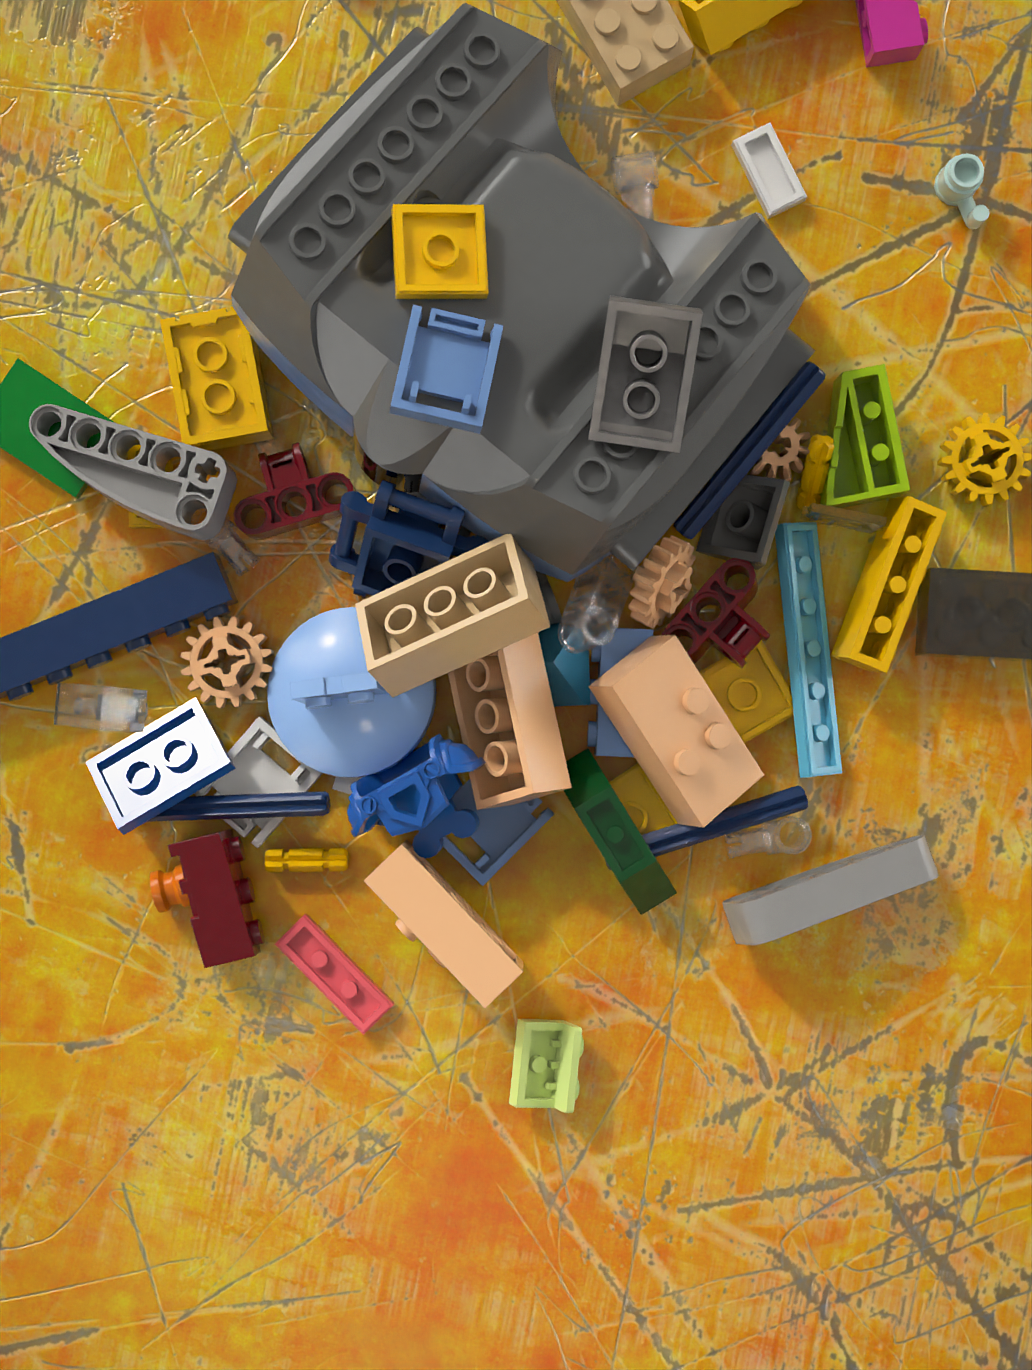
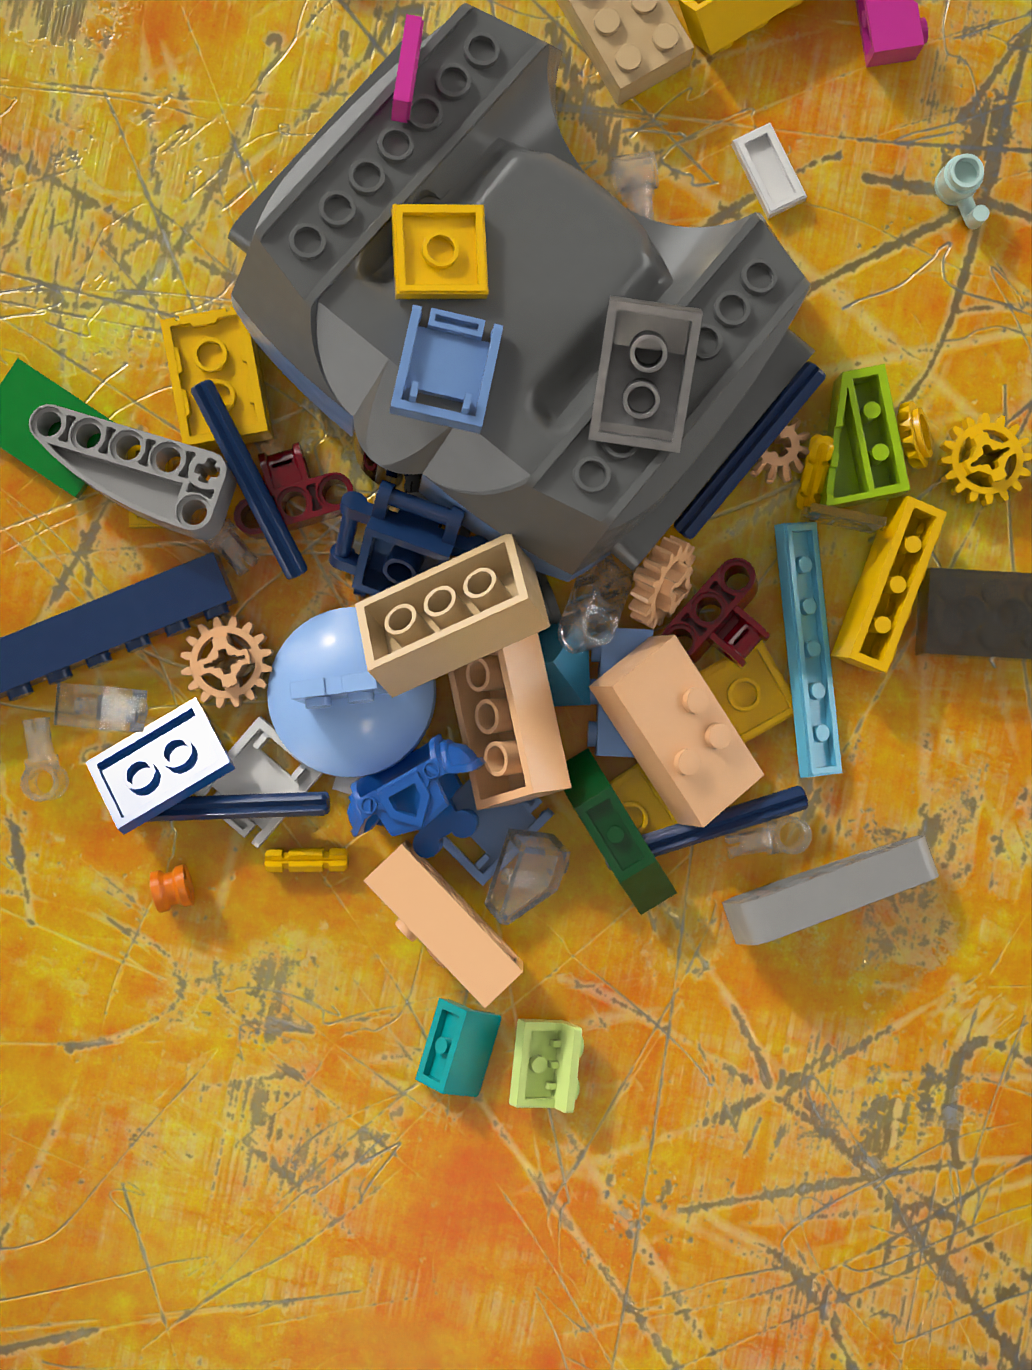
(41, 758): none -> clear pin
(219, 897): dark red wedge -> none
(249, 479): none -> dark blue axle
(334, 973): coral tile -> none
(407, 68): none -> dark pink tile
(458, 1049): none -> teal panel
(525, 873): none -> clear slope
(745, 521): dark grey slope -> none
(914, 434): none -> yellow gear

